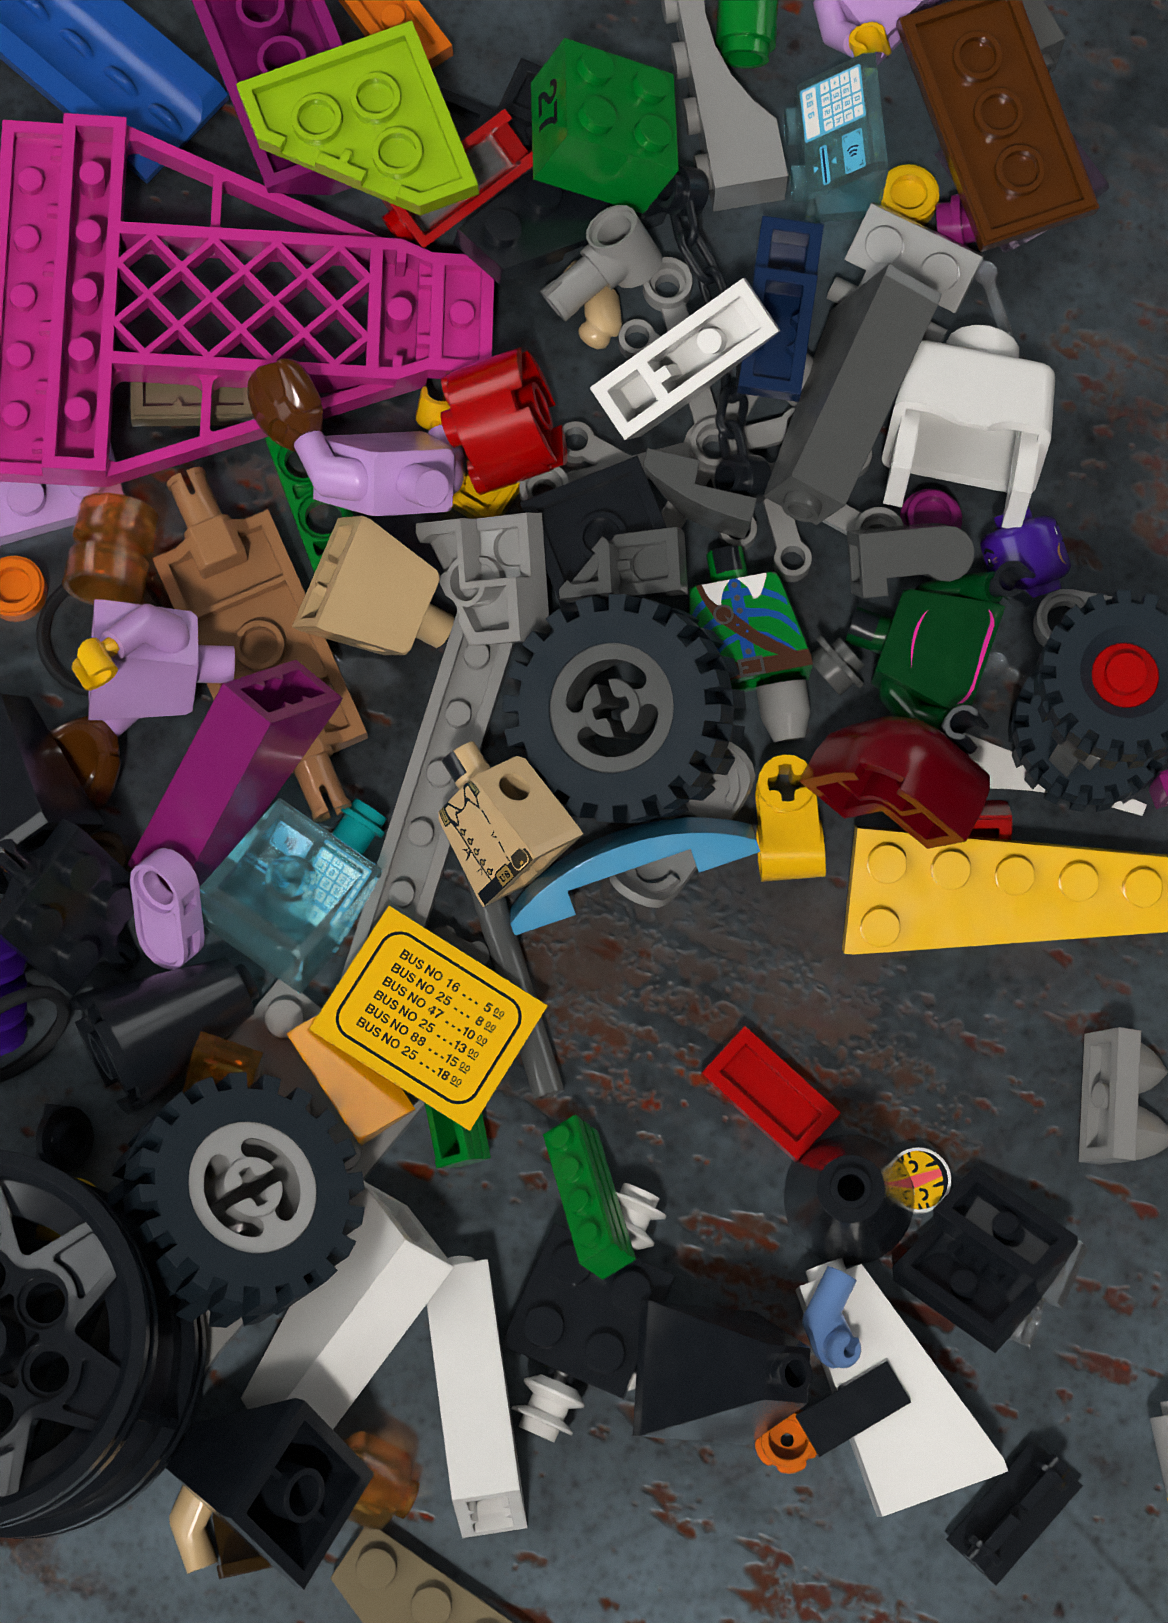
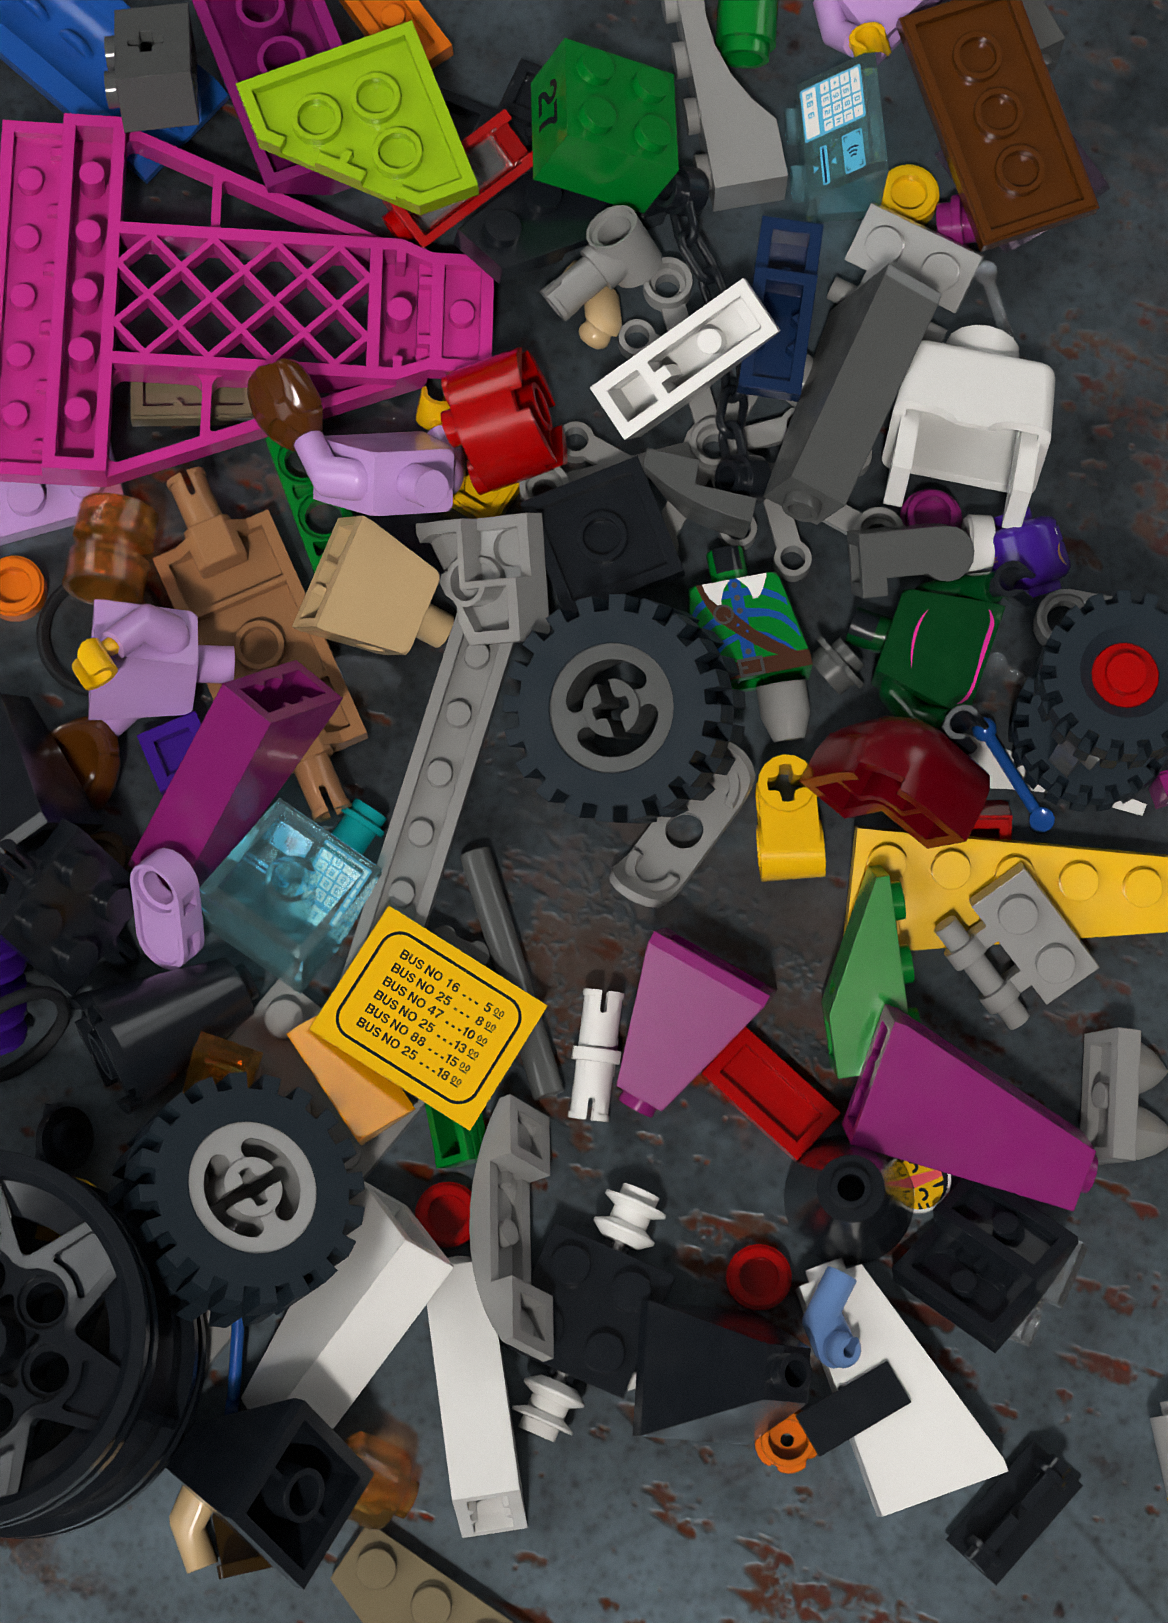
(152, 68): none -> dark grey brick
(167, 746): none -> dark purple plate
(233, 1400): none -> blue hinge
(445, 1214): none -> red tile
(502, 823): tan torso -> none
(509, 1159): none -> light grey slope
(551, 895): dark azure slope -> none
(589, 1197): green piece -> none
(596, 1055): none -> white pin
(634, 565): dark grey slope -> none
(682, 1019): none -> magenta slope
(758, 1277): none -> red tile
(867, 973): none -> green slope
(956, 1116): none -> magenta slope
(981, 532): none -> white tile
(1032, 934): none -> light grey plate
(1040, 818): none -> blue hinge

